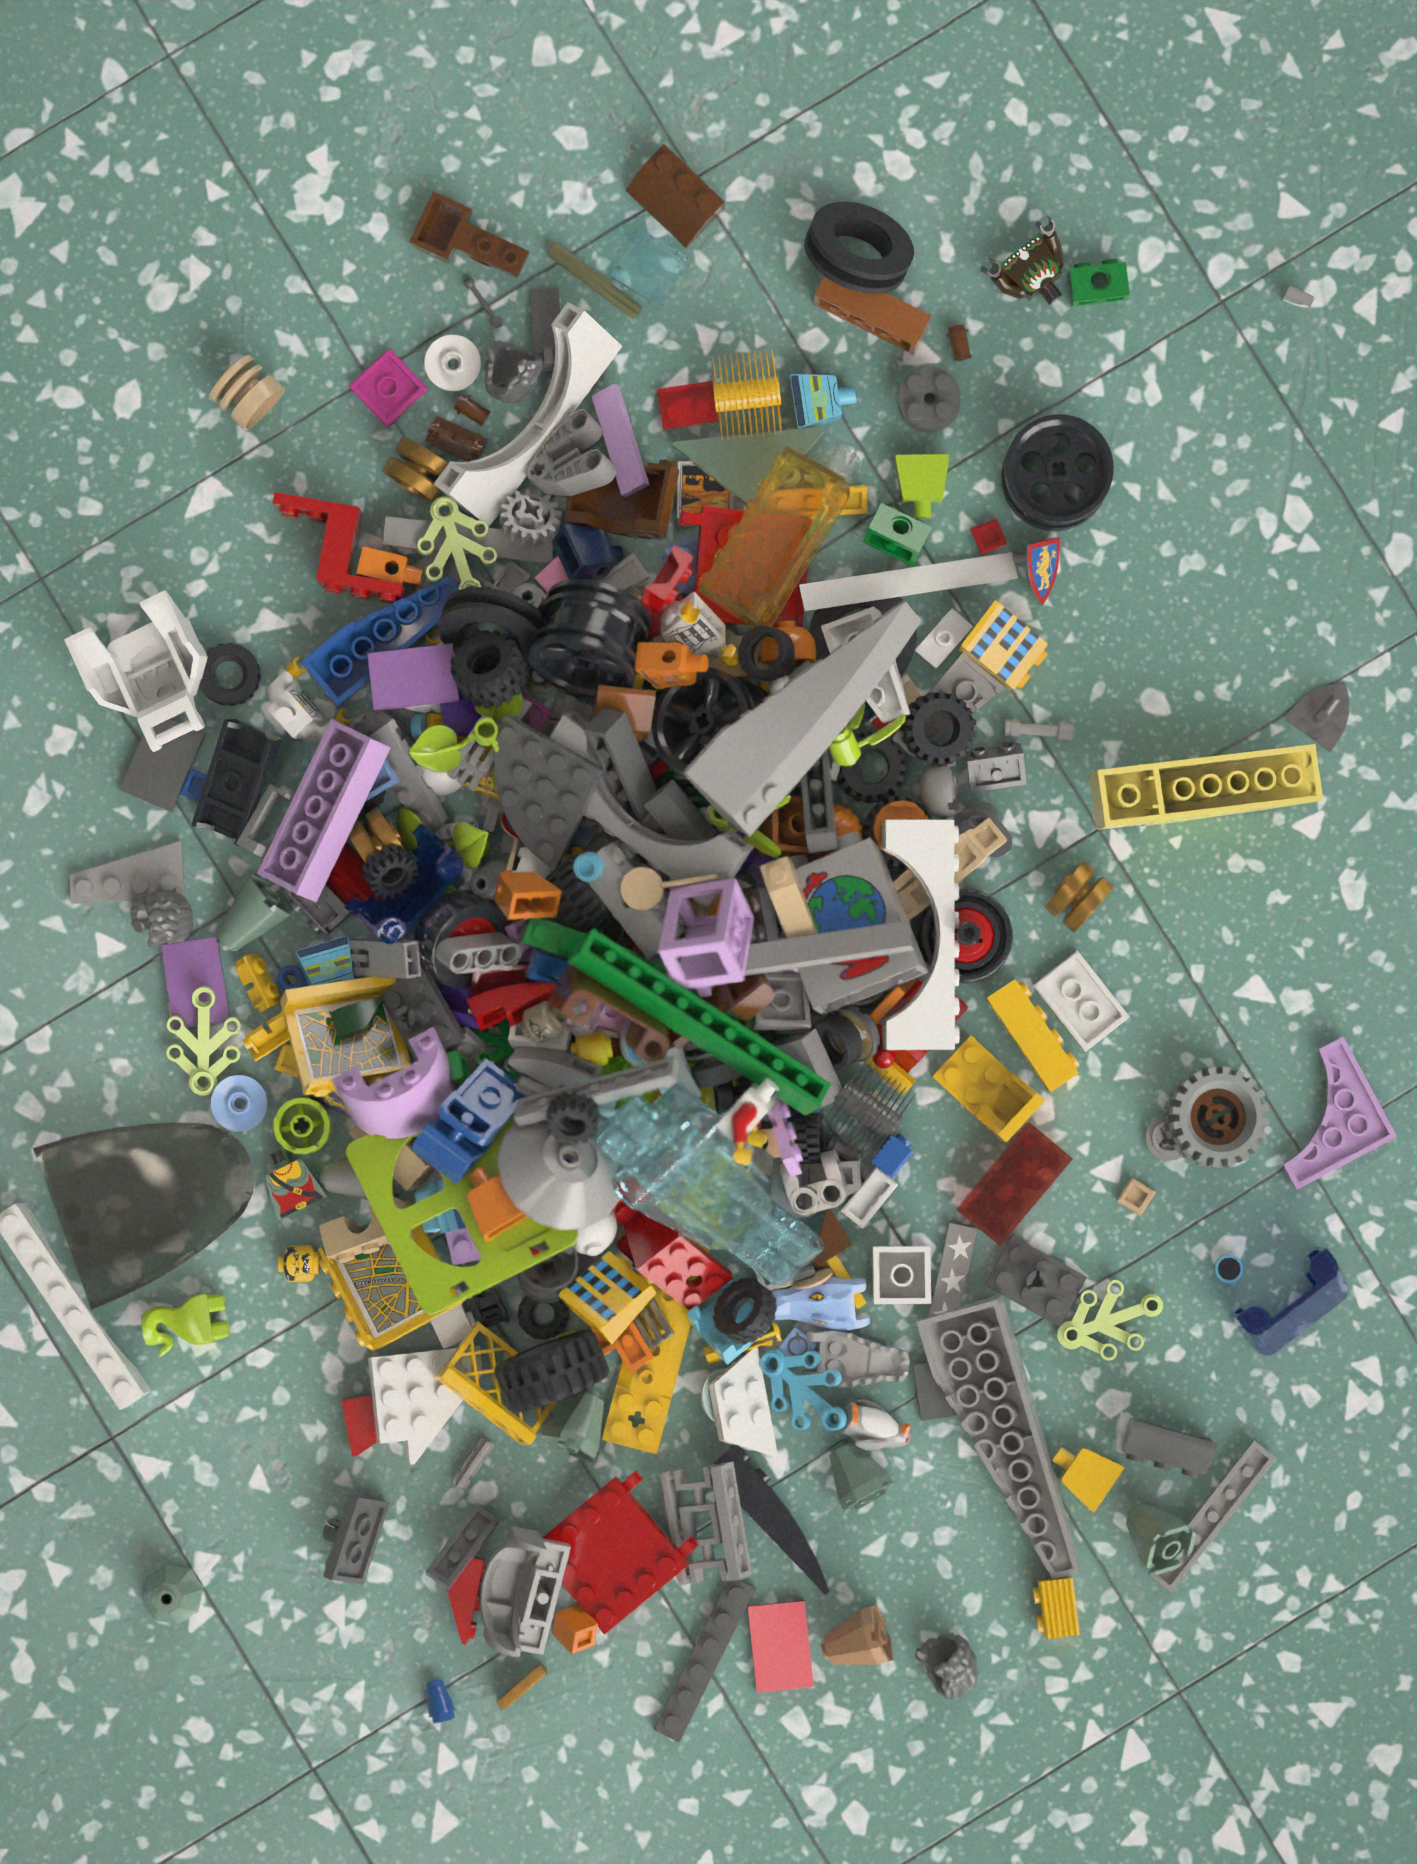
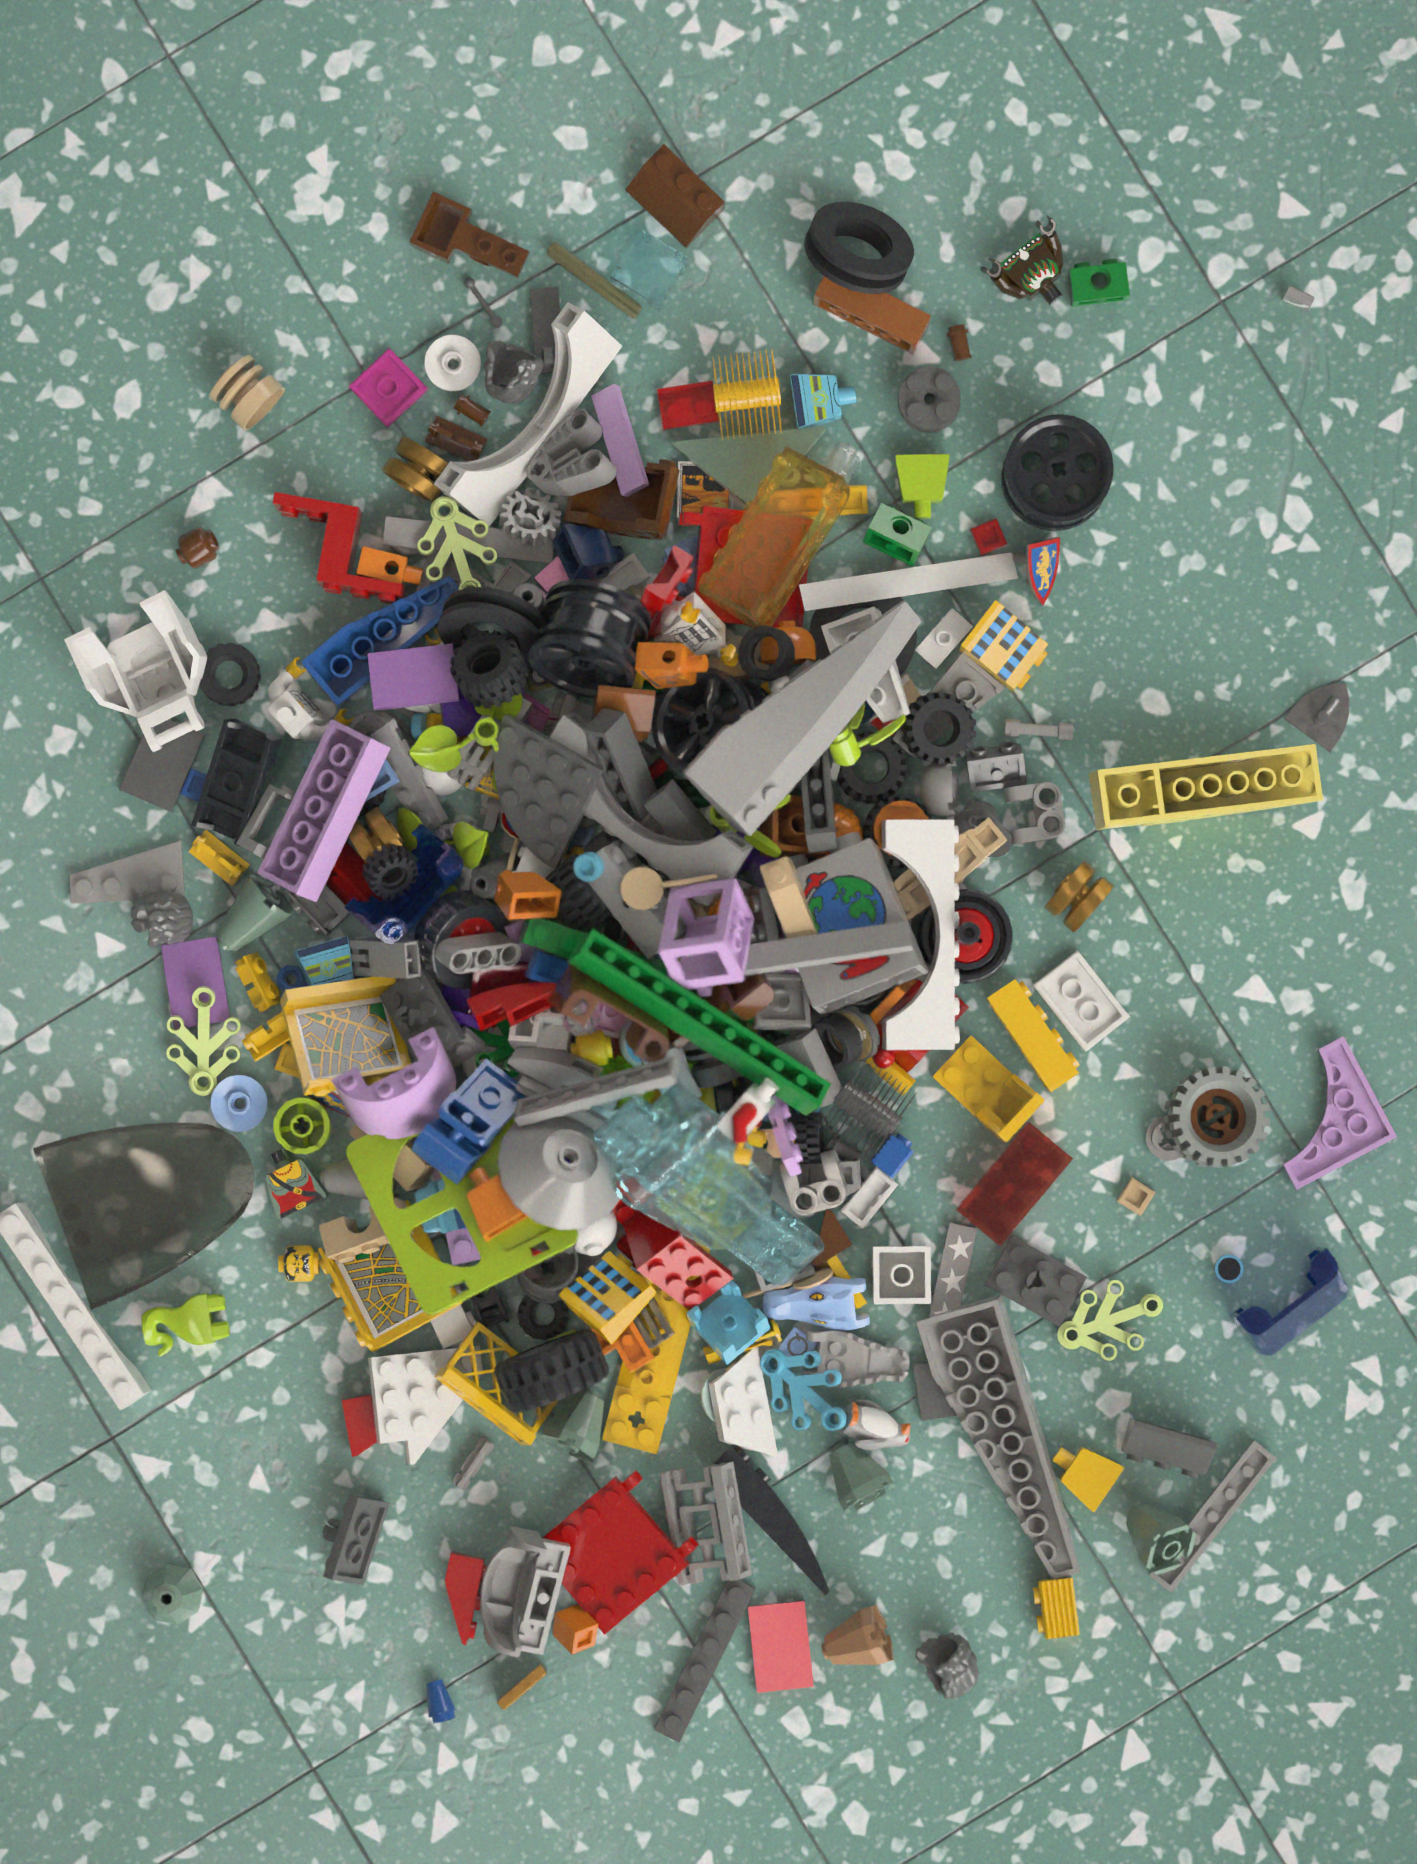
(197, 547): none -> reddish brown head
(218, 857): none -> yellow hinge
(355, 1017): dark green slope -> none
(458, 1067): green tile -> none
(462, 1547): dark grey hinge -> none
(542, 1022): dark tan head -> none
(575, 1106): black tyre -> none
(758, 1320): black tyre -> none
(1041, 812): none -> light grey piece

